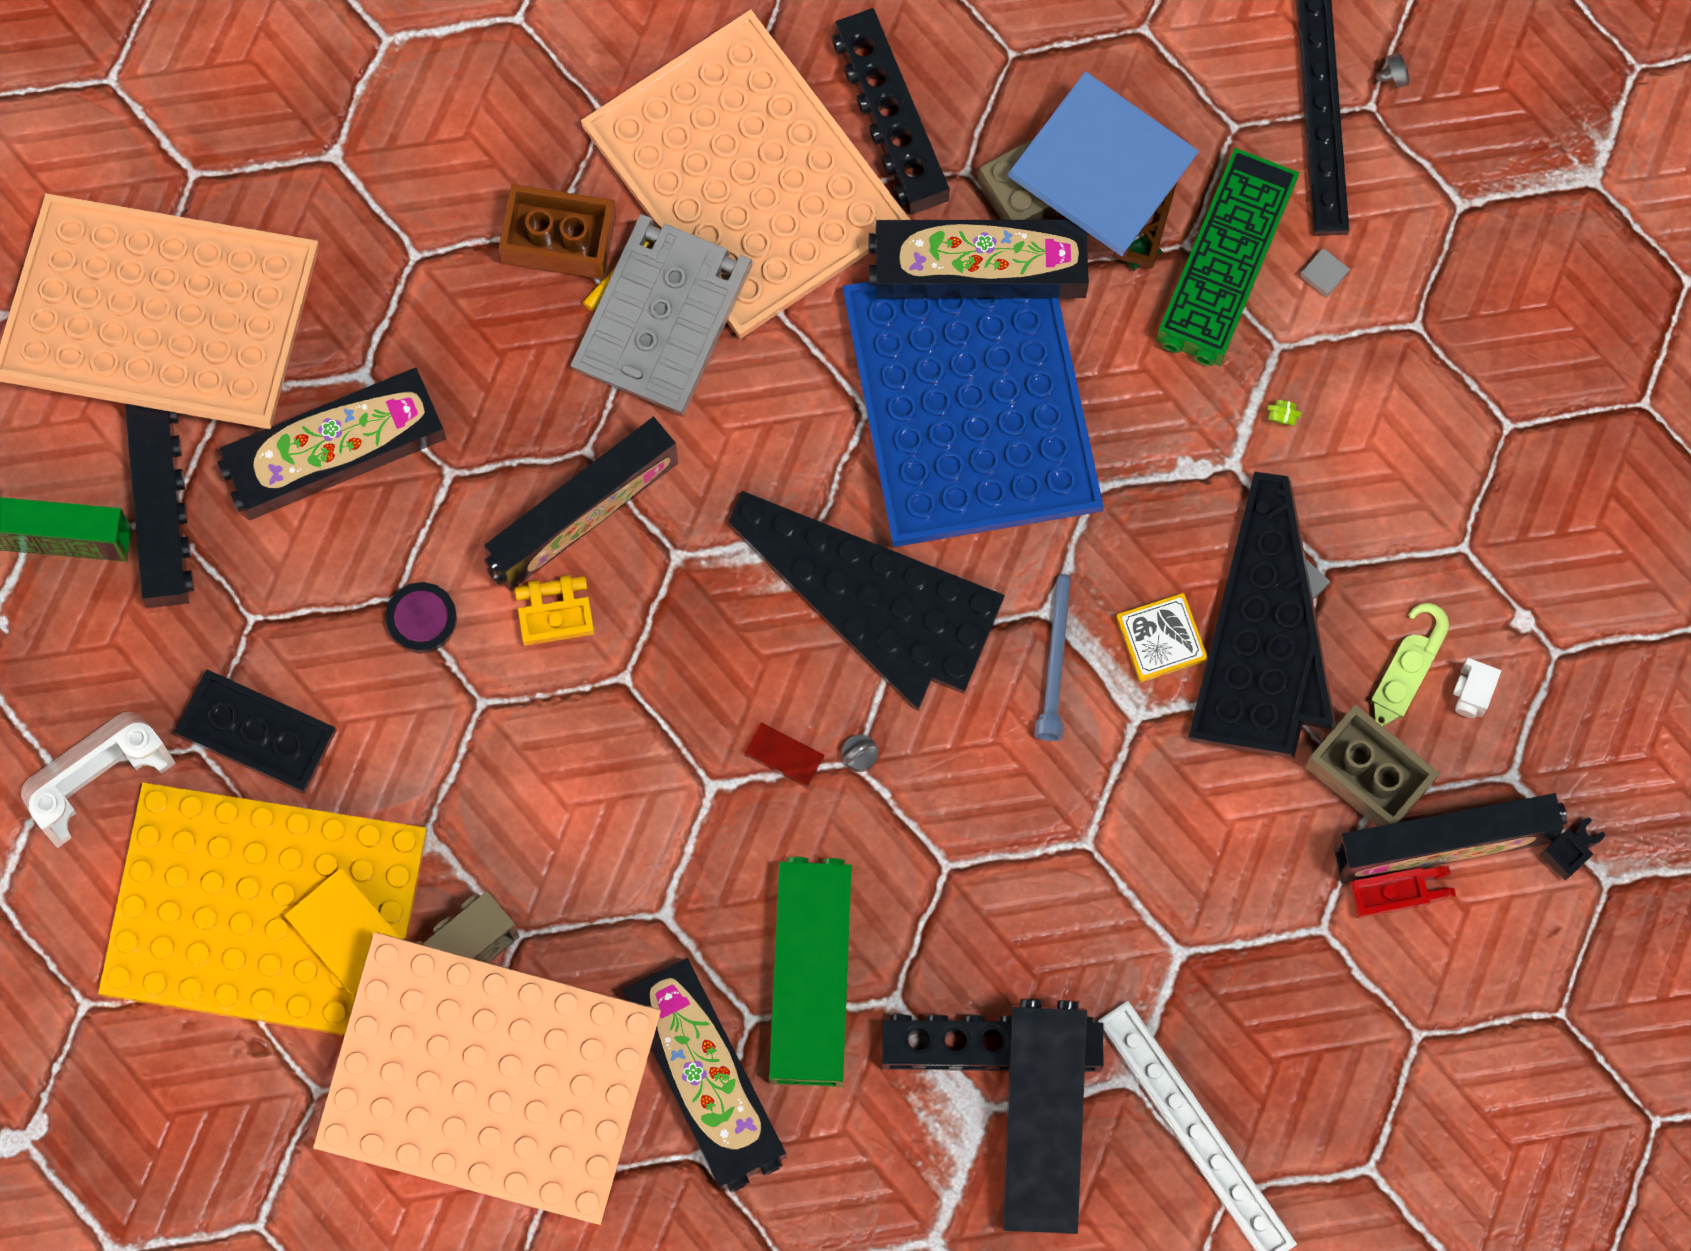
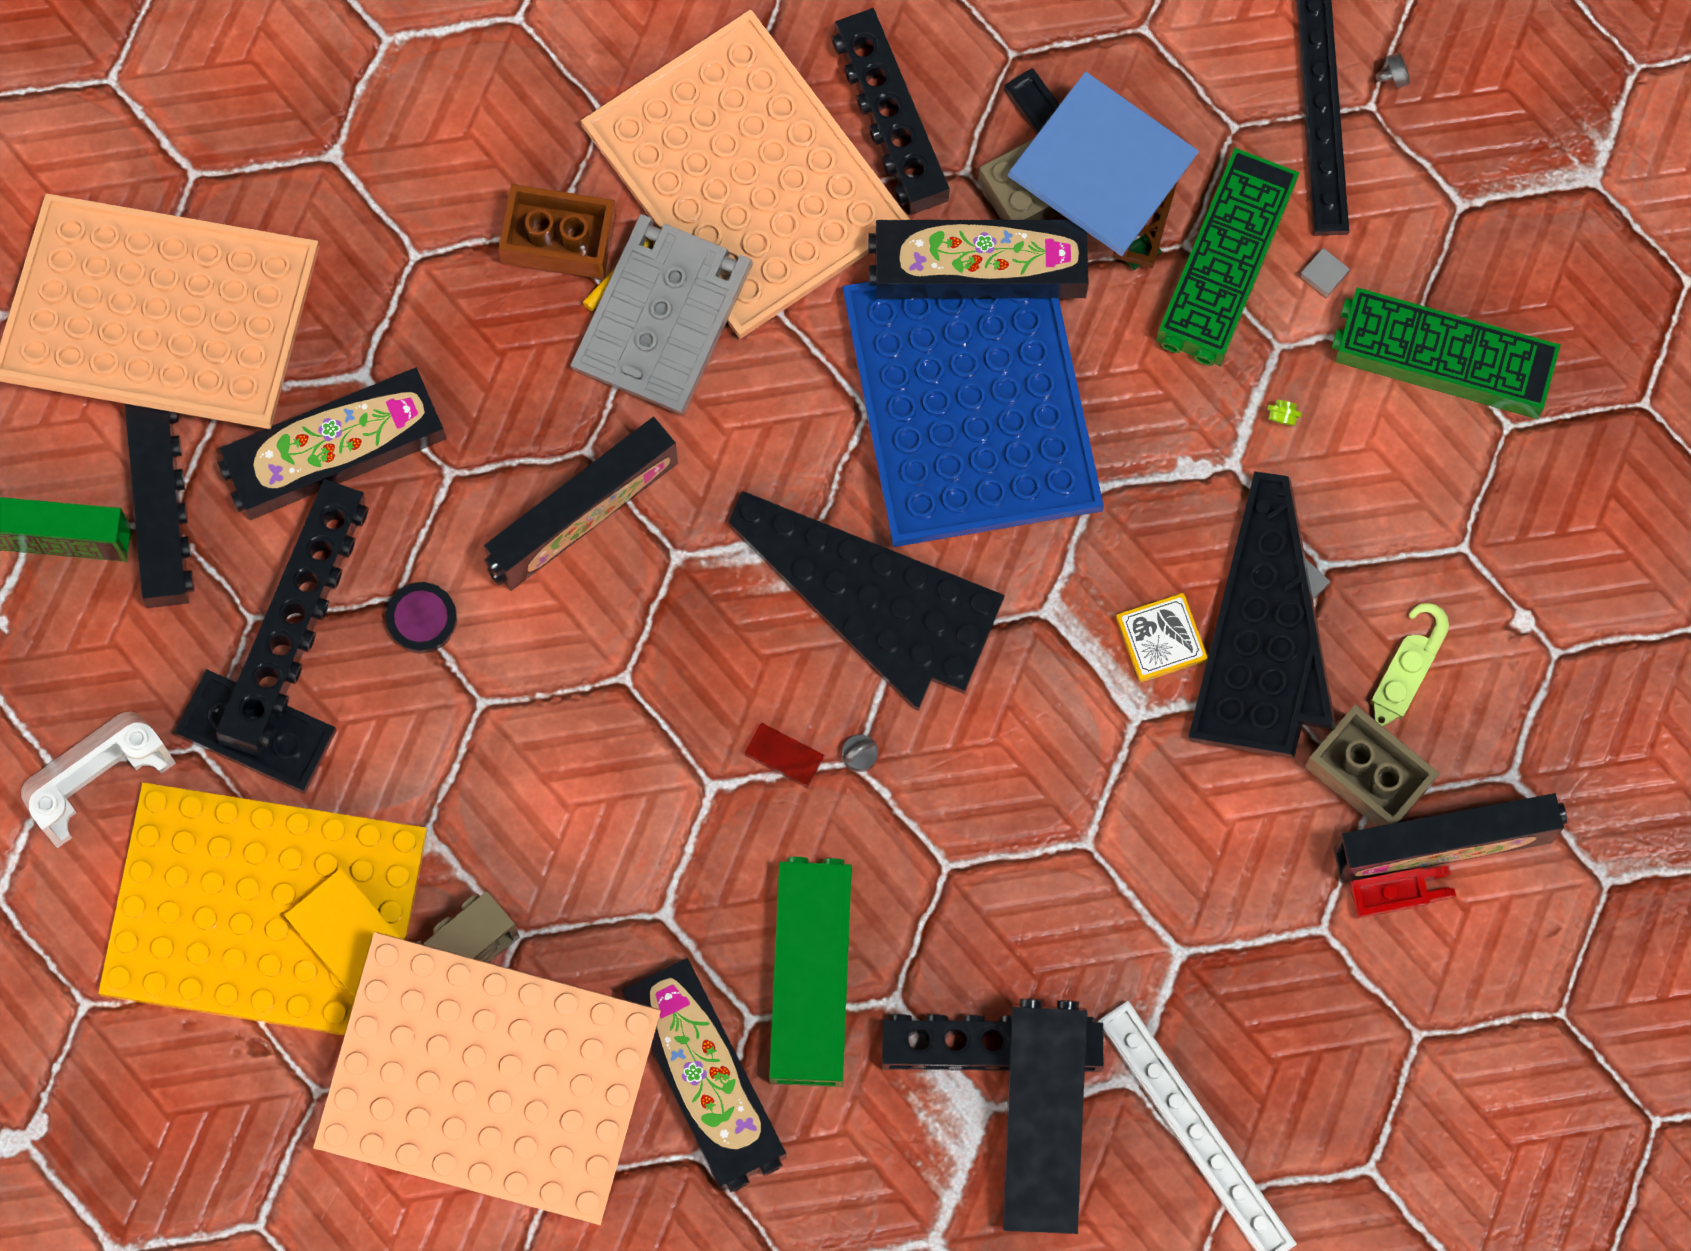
(331, 503): none -> black brick
(557, 619): yellow plate -> none
(1032, 99): none -> black tile
(1049, 724): sand blue piece -> none
(1446, 352): none -> green brick
(1475, 688): white brick -> none
(1571, 849): black plate -> none

